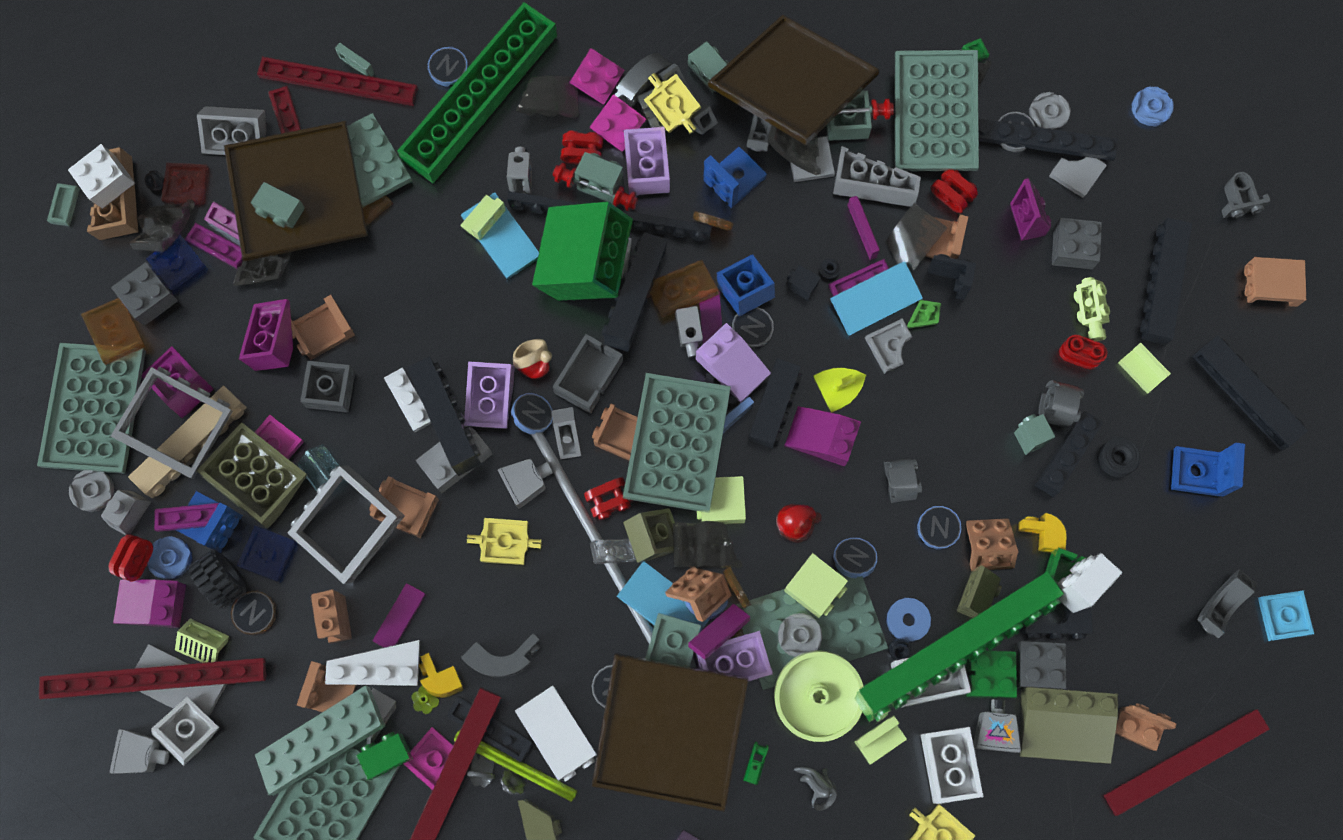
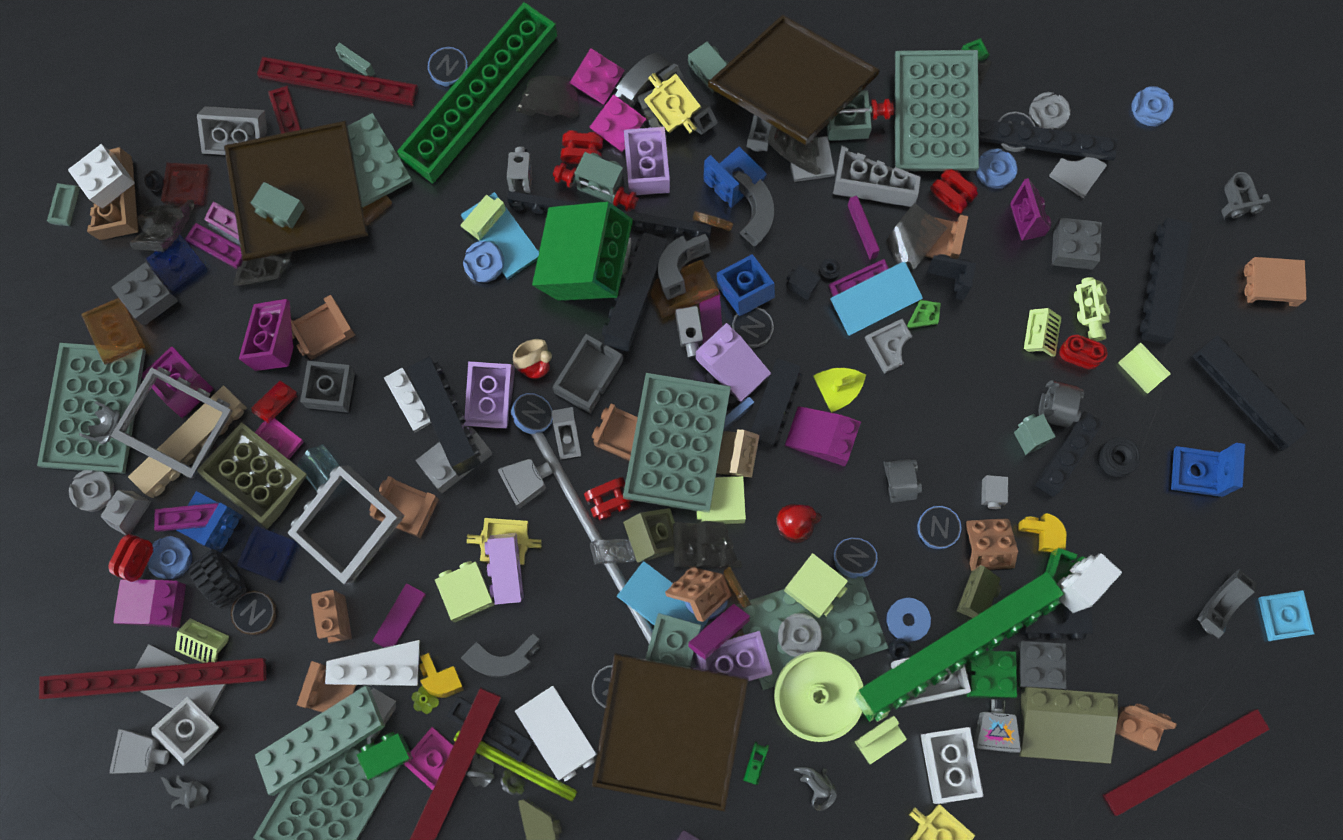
(103, 431): none -> dark grey helmet
(191, 794): none -> dark grey piece
(274, 402): none -> red plate
(464, 591): none -> yellowish green piece
(483, 261): none -> medium blue tile
(504, 568): none -> lavender brick
(673, 260): none -> dark grey arch
(737, 453): none -> tan bracket
(761, 206): none -> dark grey arch
(994, 491): none -> light grey brick
(996, 168): none -> medium blue tile
(1042, 331): none -> yellowish green panel

